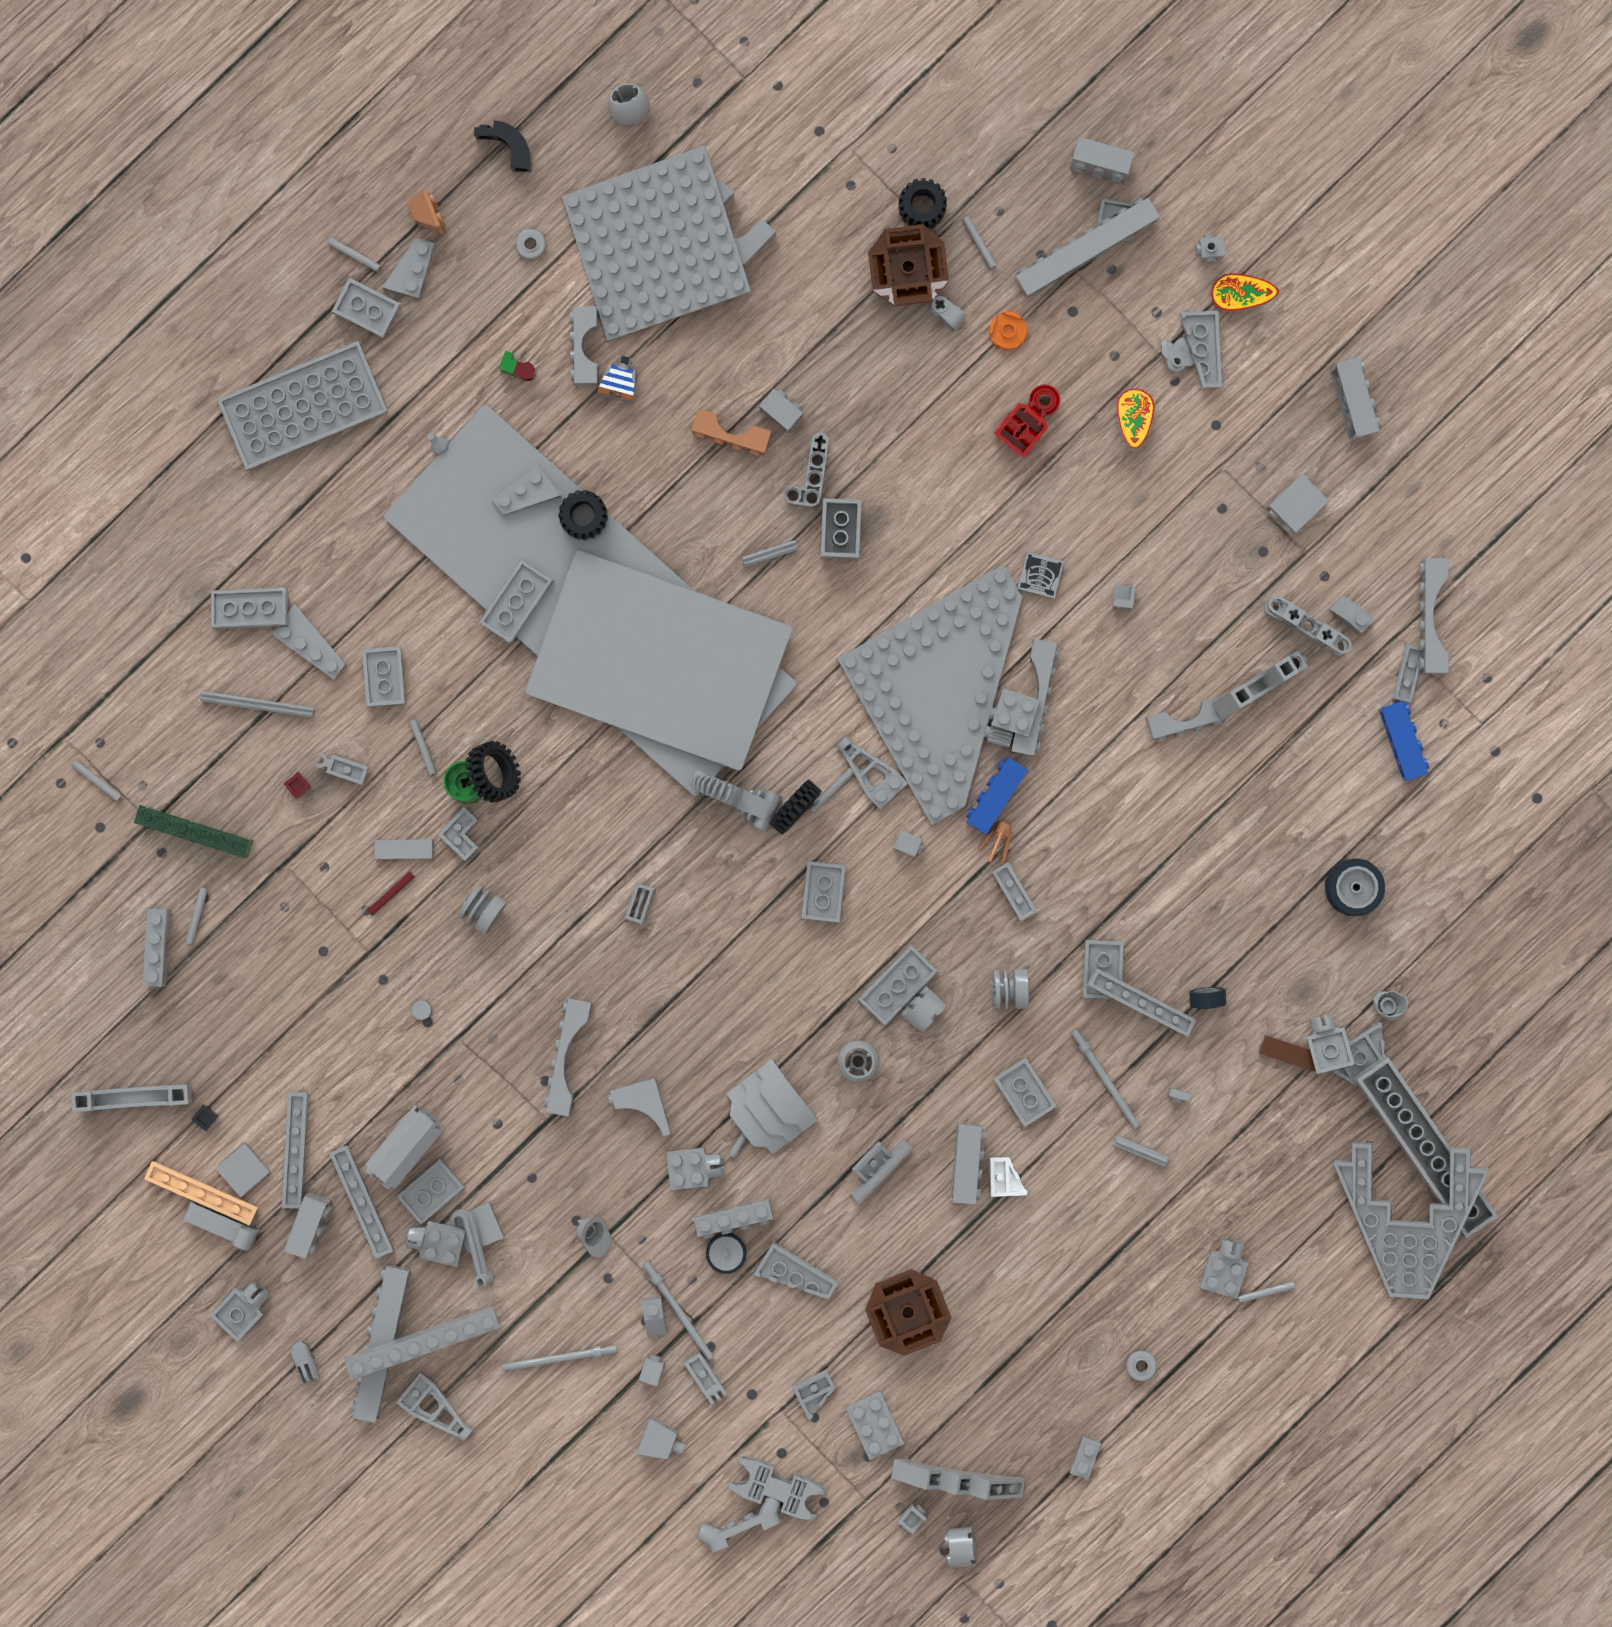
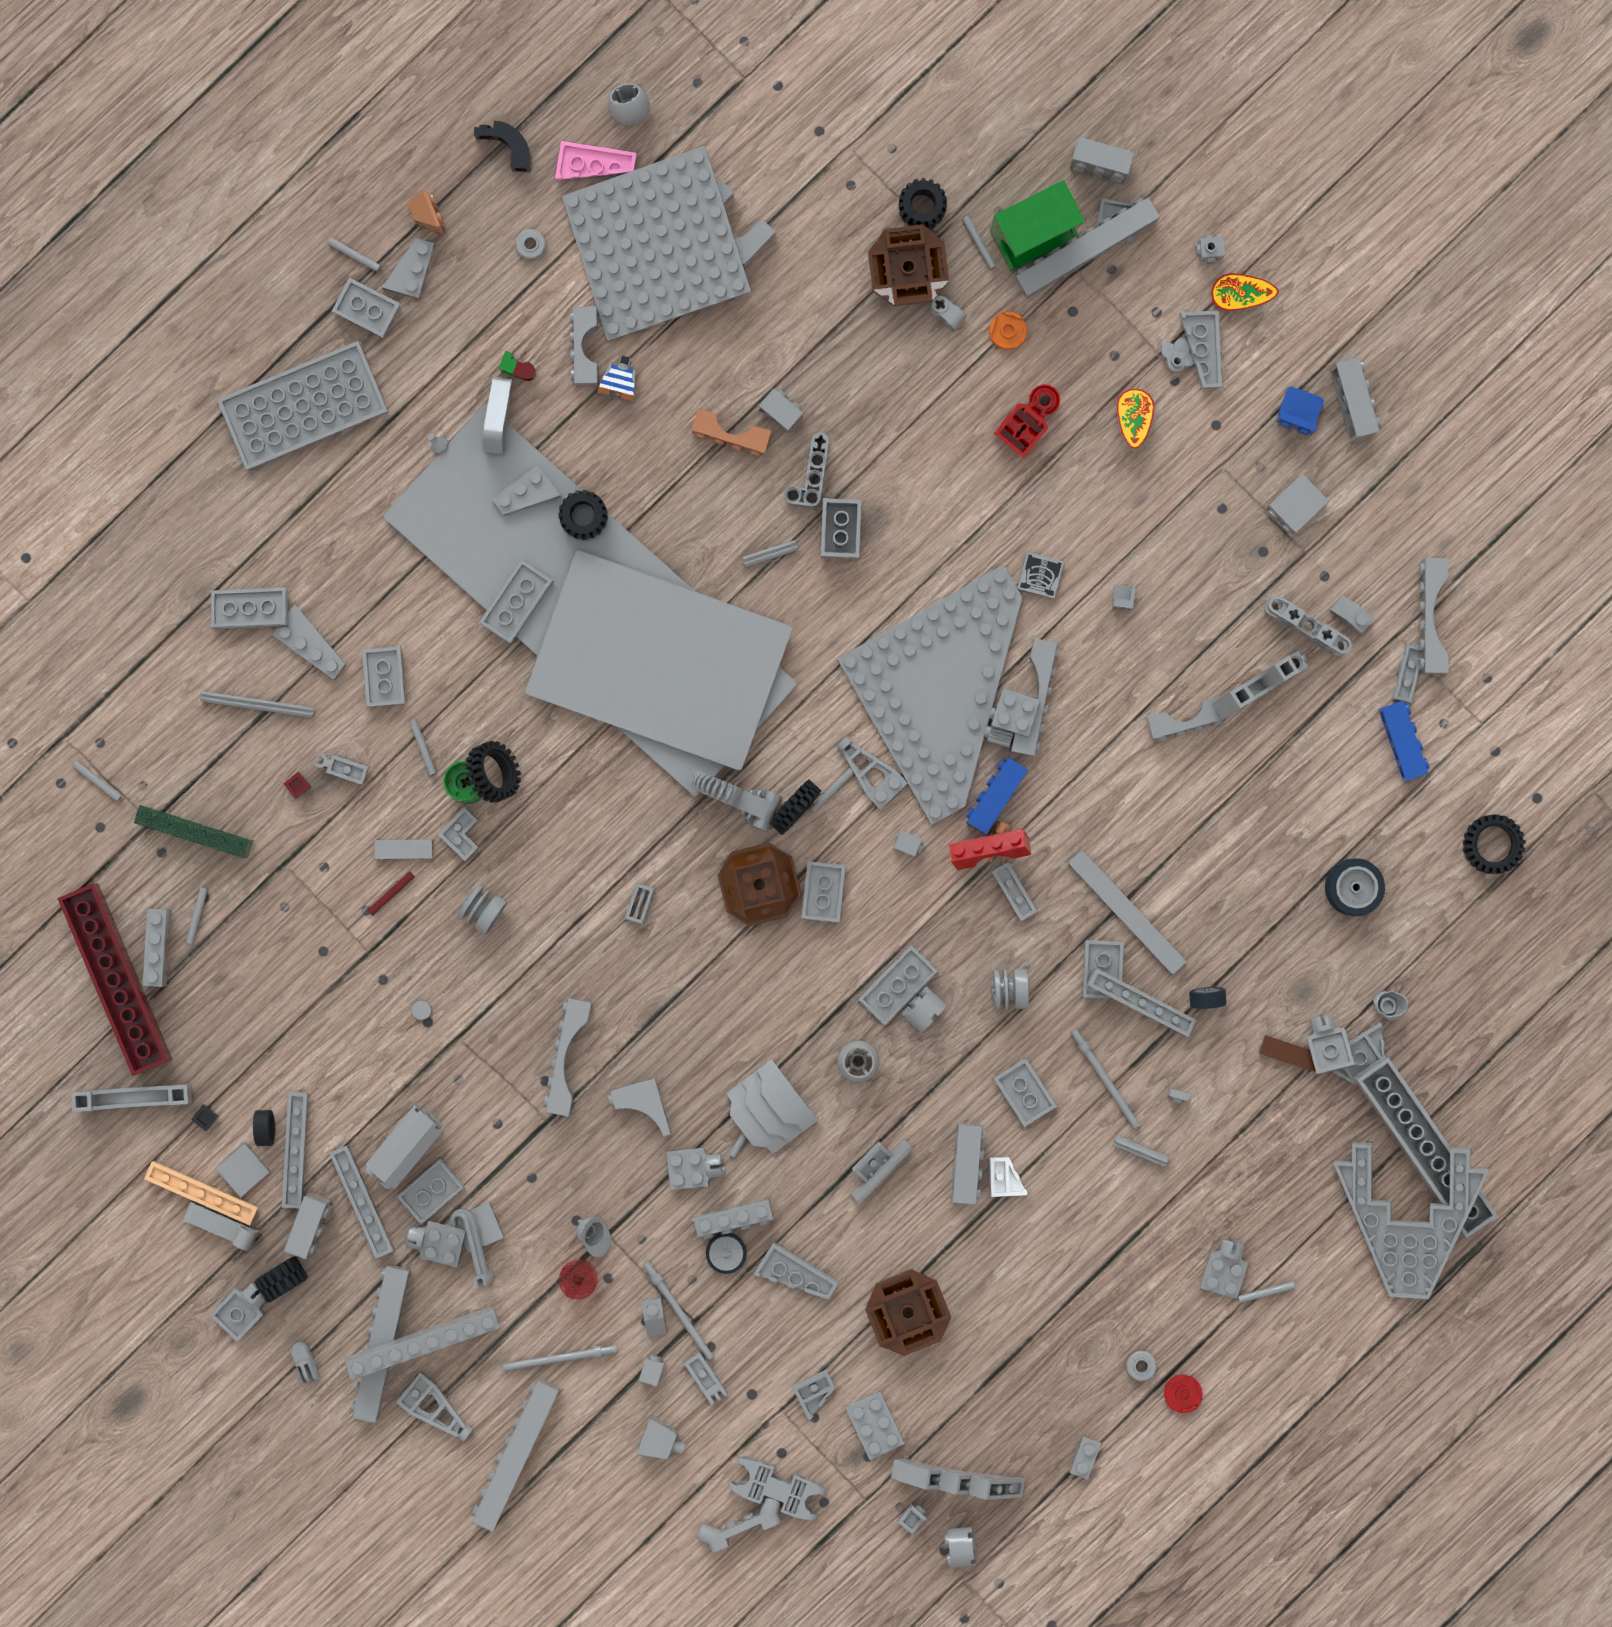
(115, 979): none -> dark red brick
(264, 1128): none -> black tyre
(281, 1279): none -> black tyre
(497, 415): none -> beam
(517, 1451): none -> light grey brick
(583, 1269): none -> clear red brick
(592, 161): none -> bright pink wing
(763, 863): none -> reddish brown piece
(1008, 844): none -> red arch
(1036, 225): none -> green container
(1127, 912): none -> light grey tile
(1183, 1393): none -> red tile
(1300, 411): none -> blue bracket
(1510, 860): none -> black tyre

